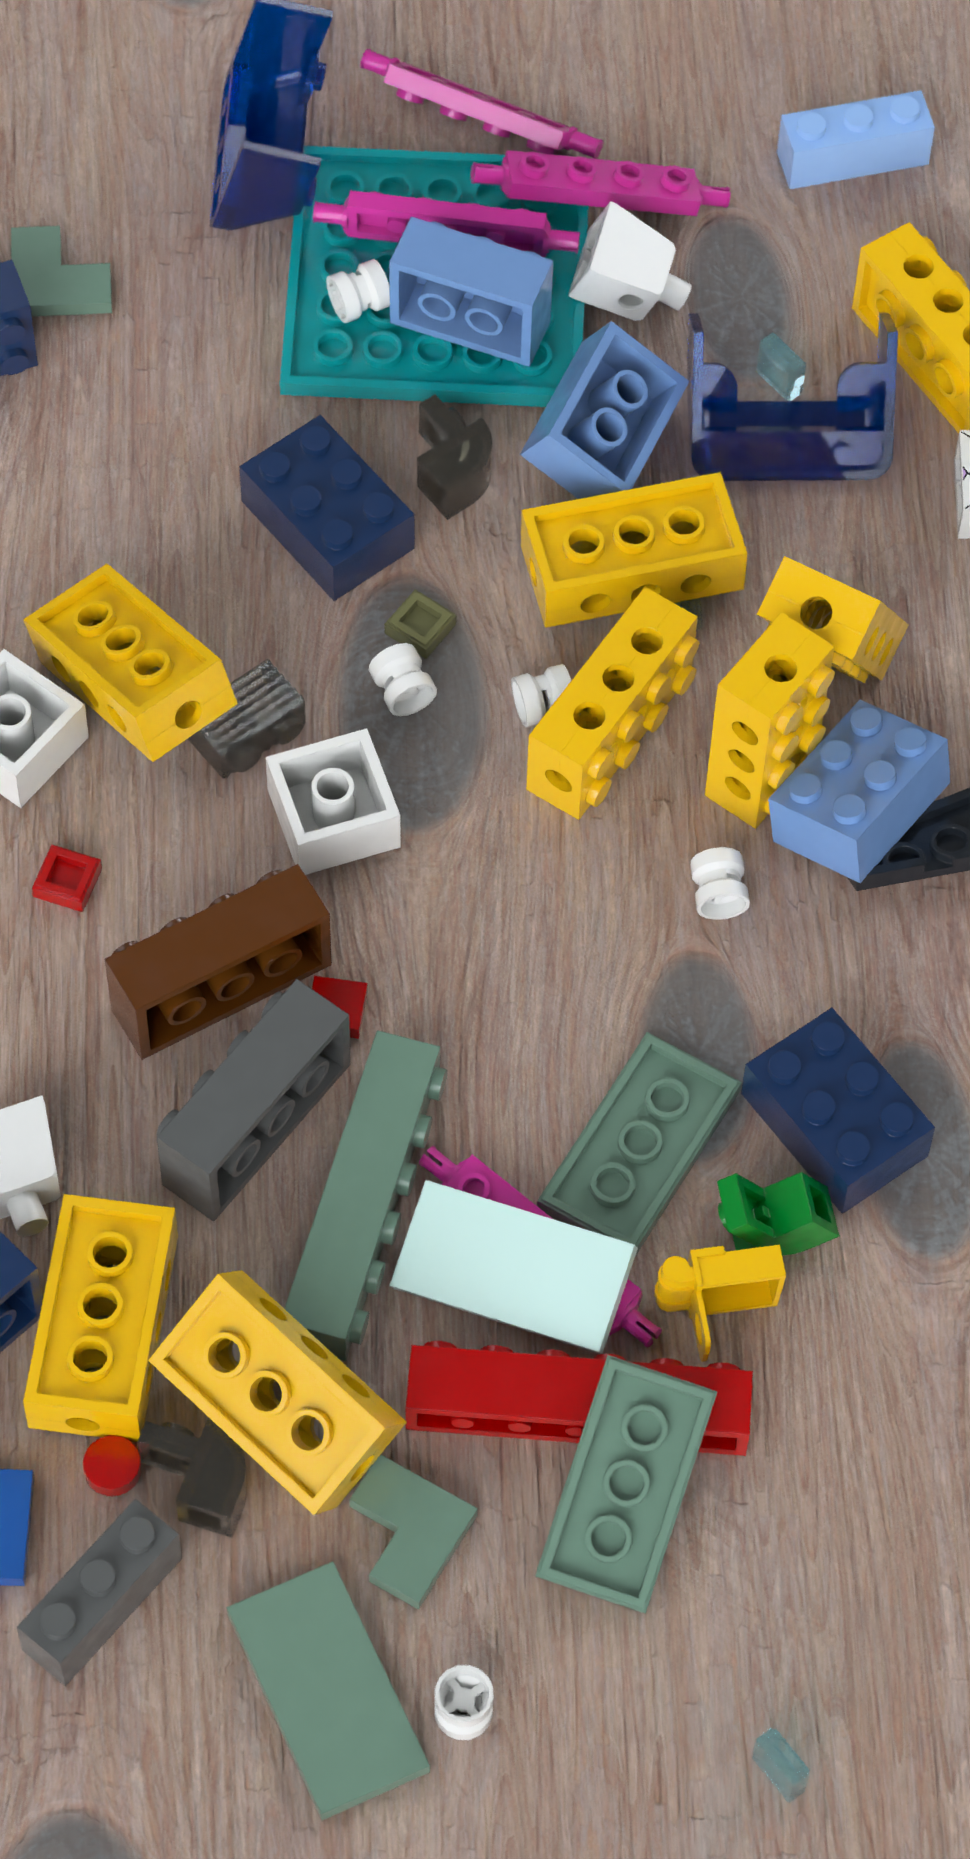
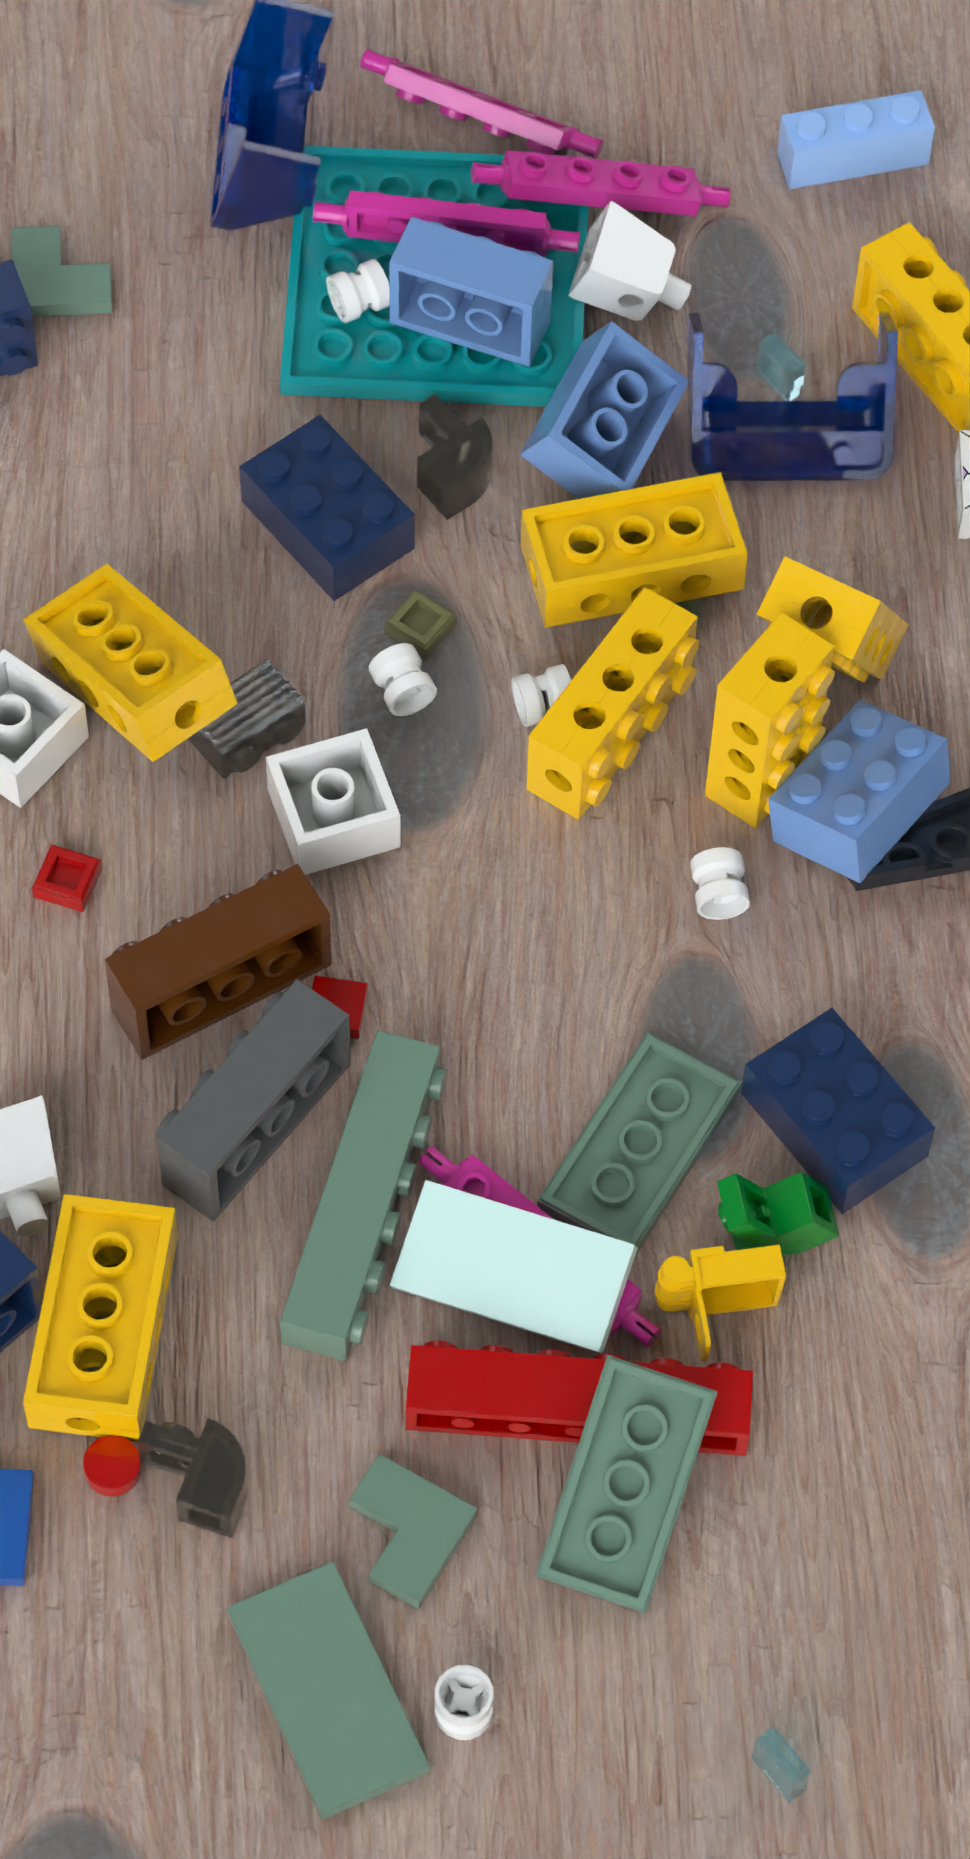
(100, 1592): dark grey brick -> none
(242, 1398): yellow brick -> none

